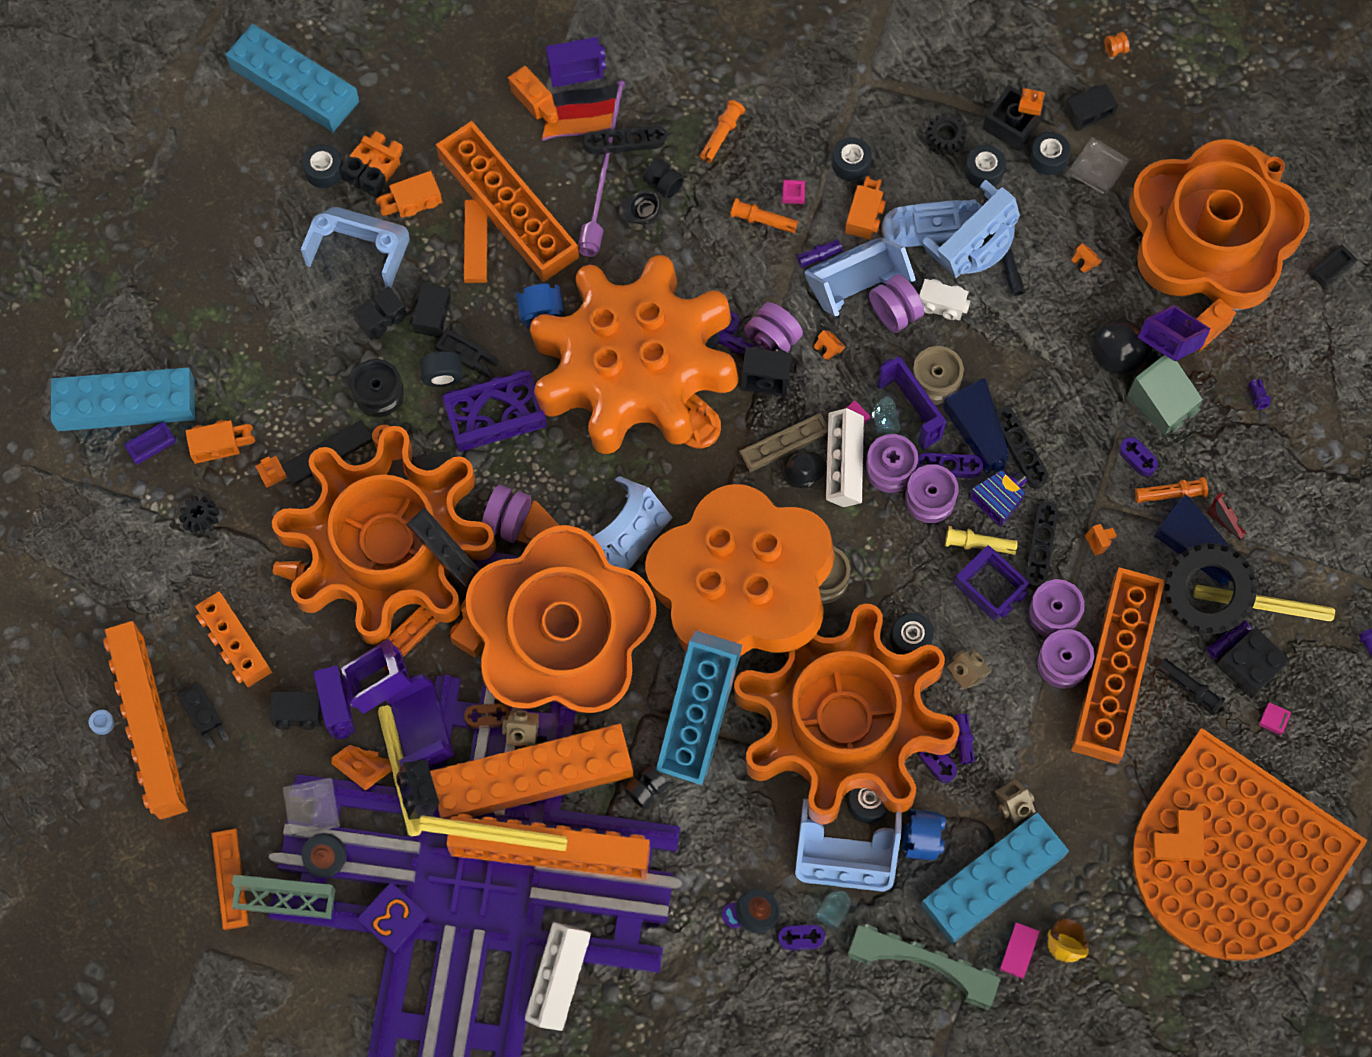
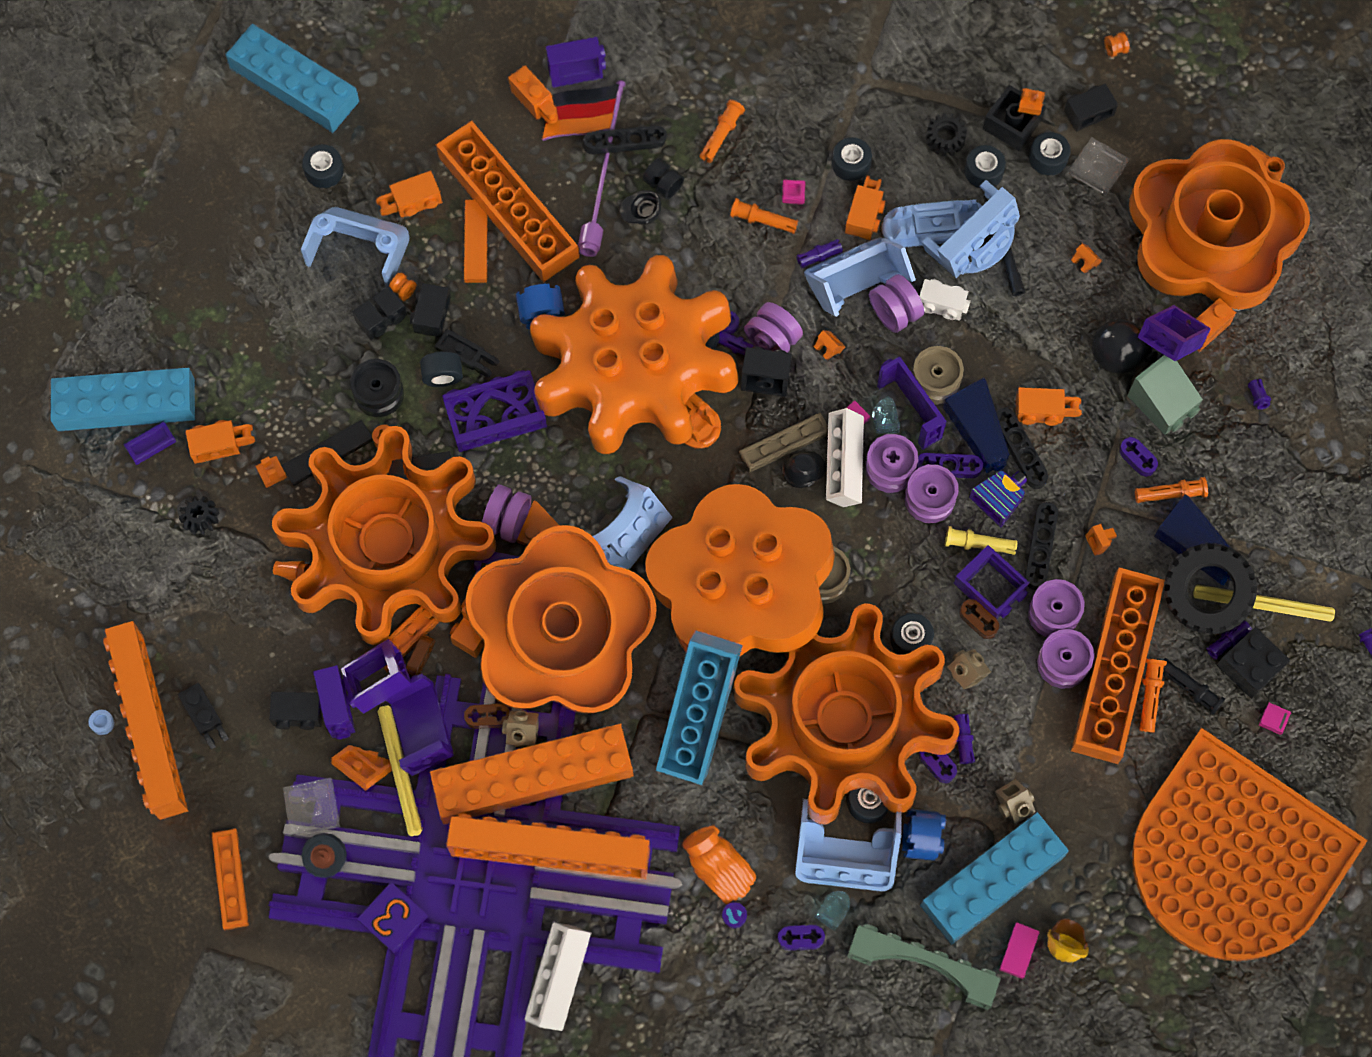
(233, 639): orange brick -> none
(285, 887): sand green fence -> none
(372, 164): hips -> none
(403, 286): none -> orange wheel
(417, 789): black brick -> none
(420, 655): none -> reddish brown beam
(443, 547): black tile -> none
(493, 833): light yellow axle -> none
(638, 789): black wheel -> none
(719, 864): none -> orange hair
(757, 910): black wheel -> none
(983, 615): none -> reddish brown beam
(1045, 406): none -> orange brick
(1152, 684): none -> orange pin
(1187, 843): orange tile -> none
(1225, 516): dark red tile -> none
(1333, 266): black tile -> none

